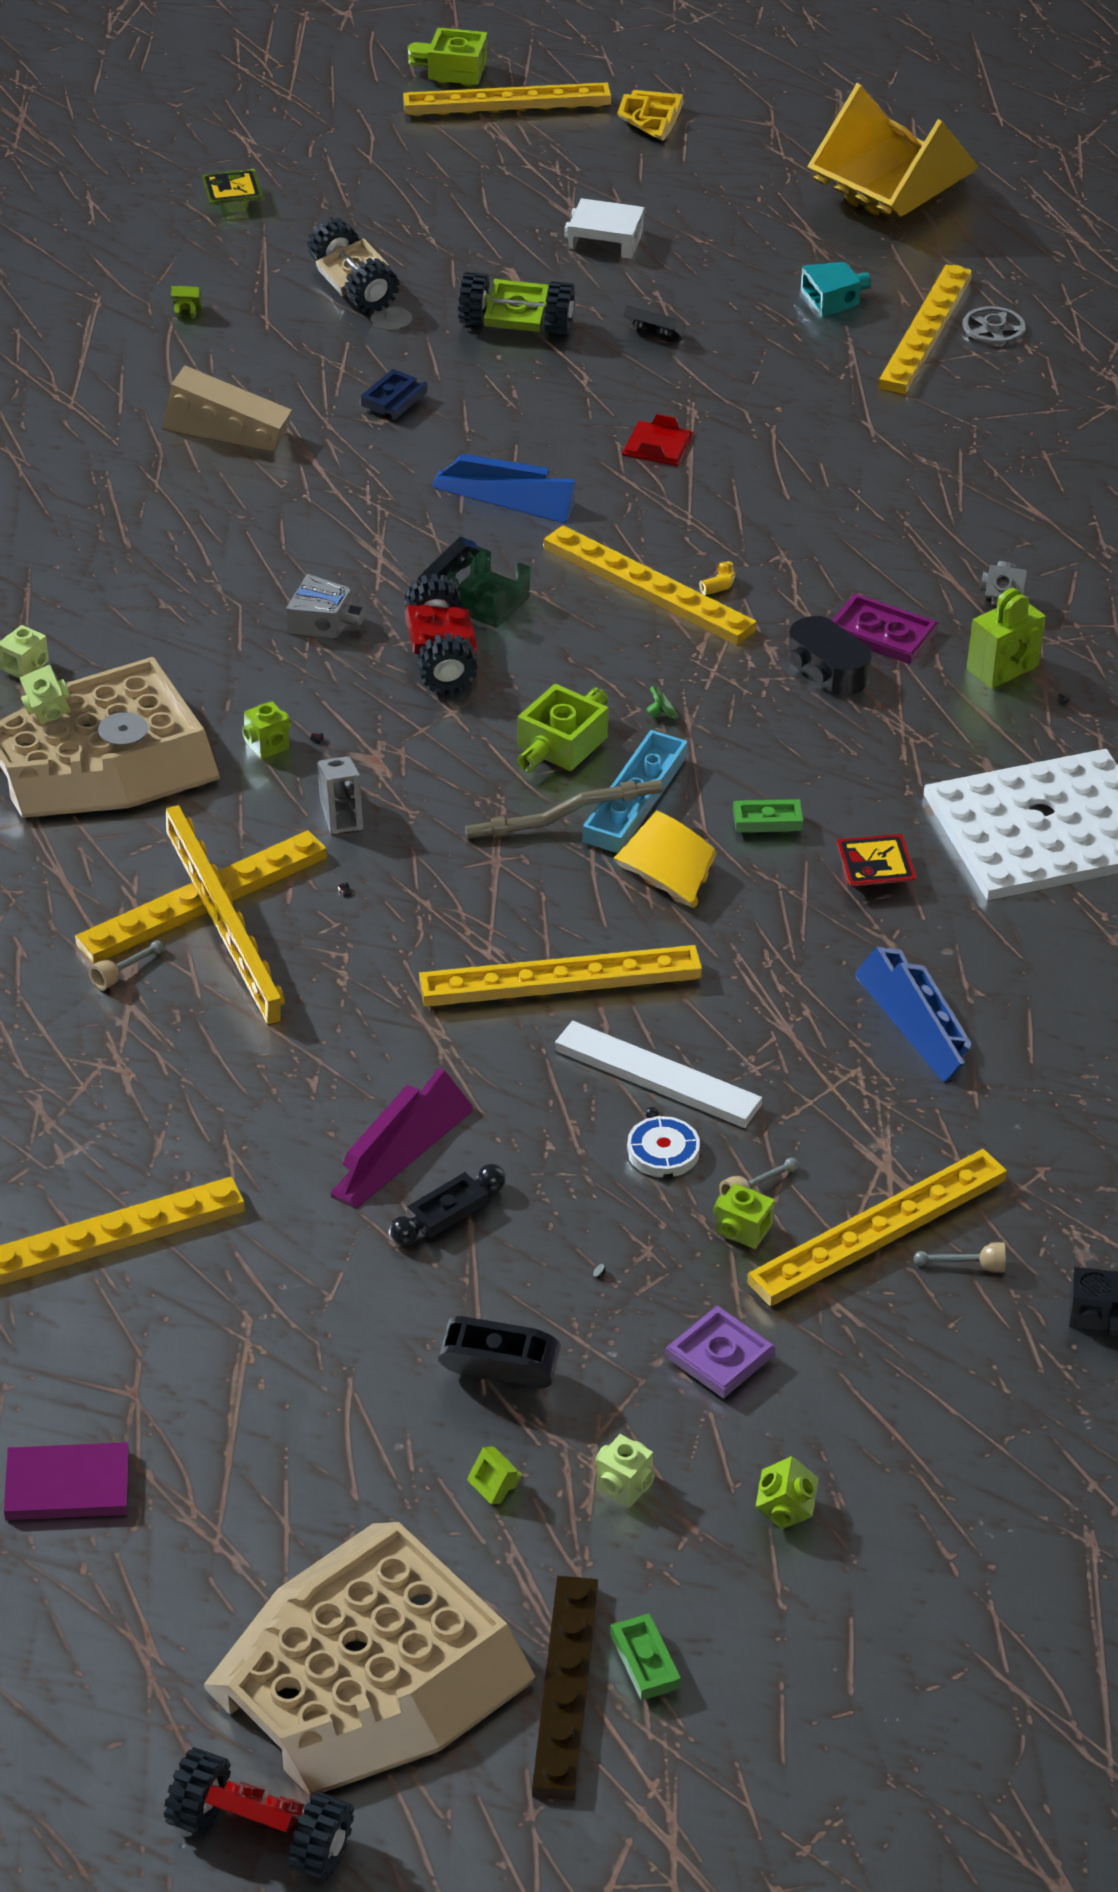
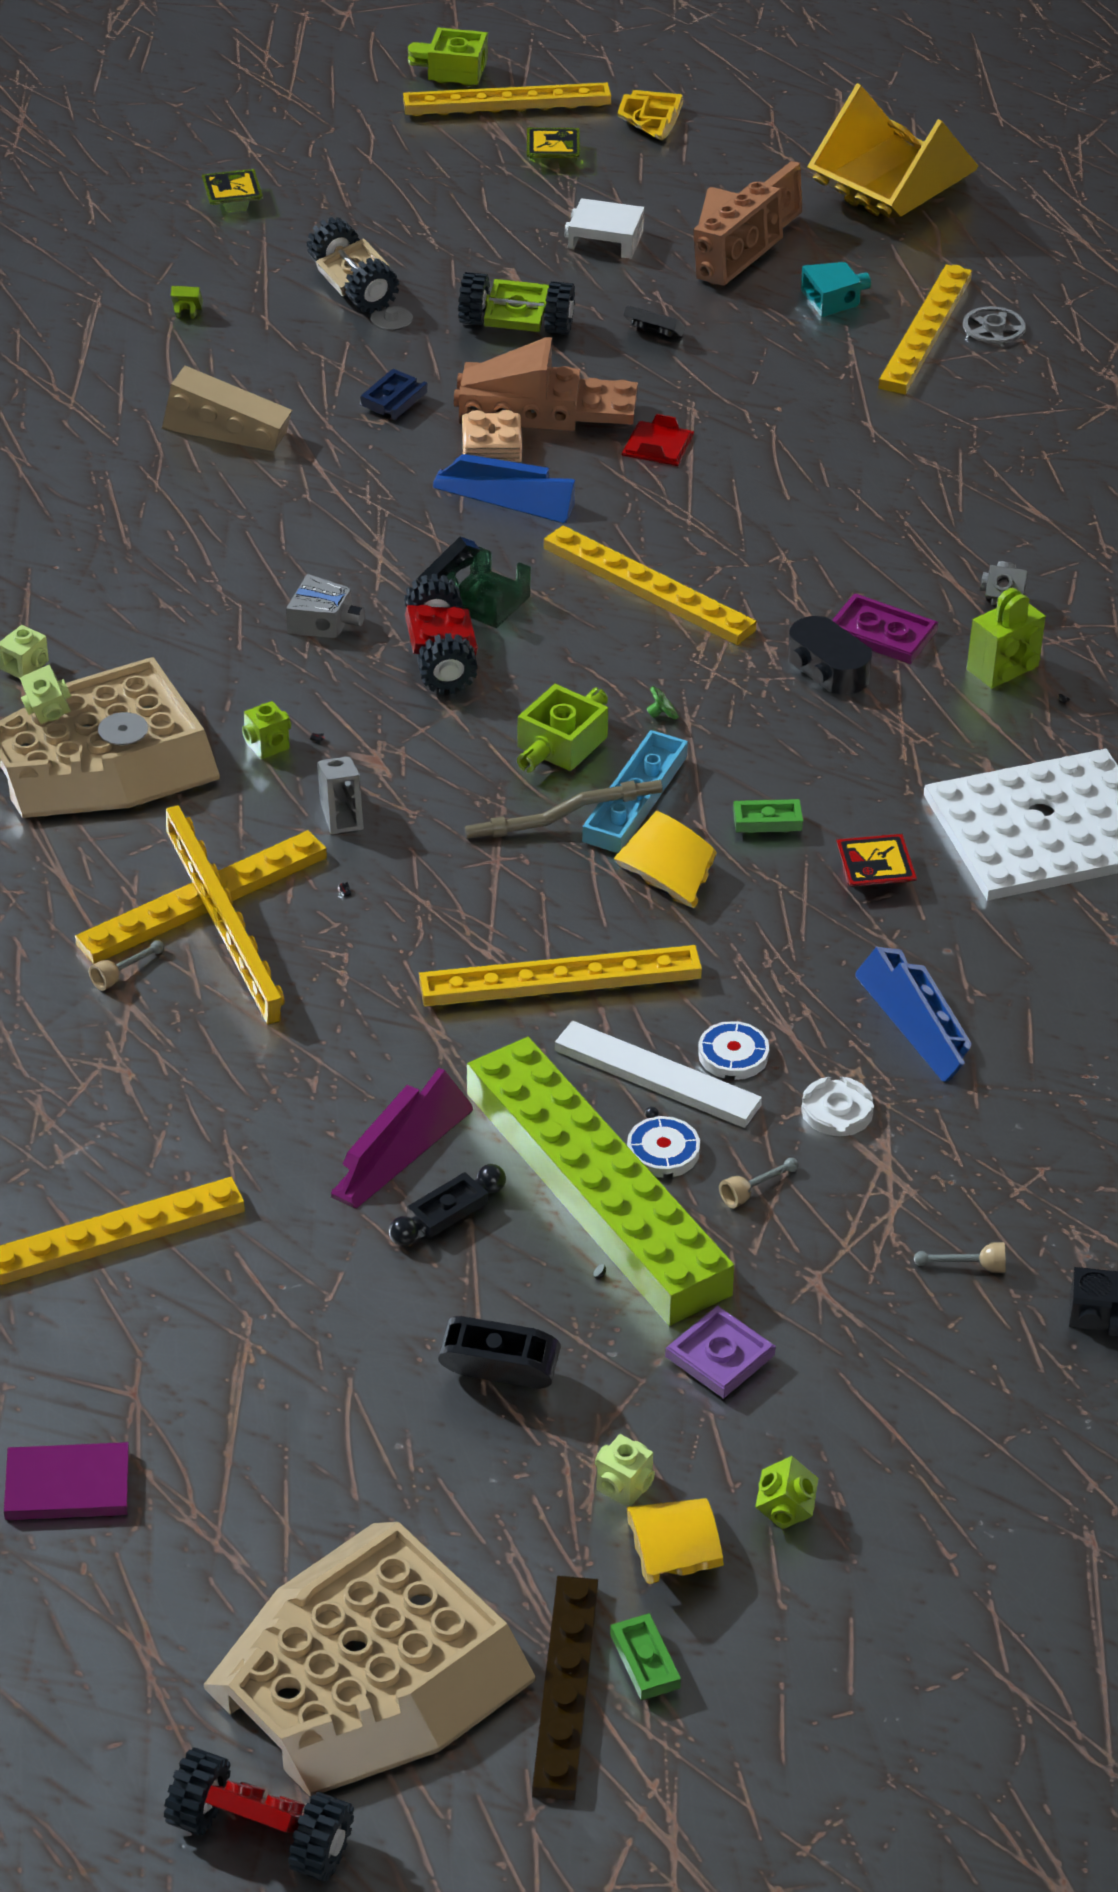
(493, 435): none -> light nougat brick
(493, 1475): lime tile -> none
(528, 382): none -> nougat wedge
(553, 143): none -> piece
(600, 1181): none -> lime brick
(675, 1538): none -> yellow slope
(722, 581): yellow arm -> none
(733, 1050): none -> white tile
(744, 224): none -> nougat wedge
(744, 1215): lime brick -> none
(837, 1106): none -> white tile
(876, 1227): yellow plate -> none

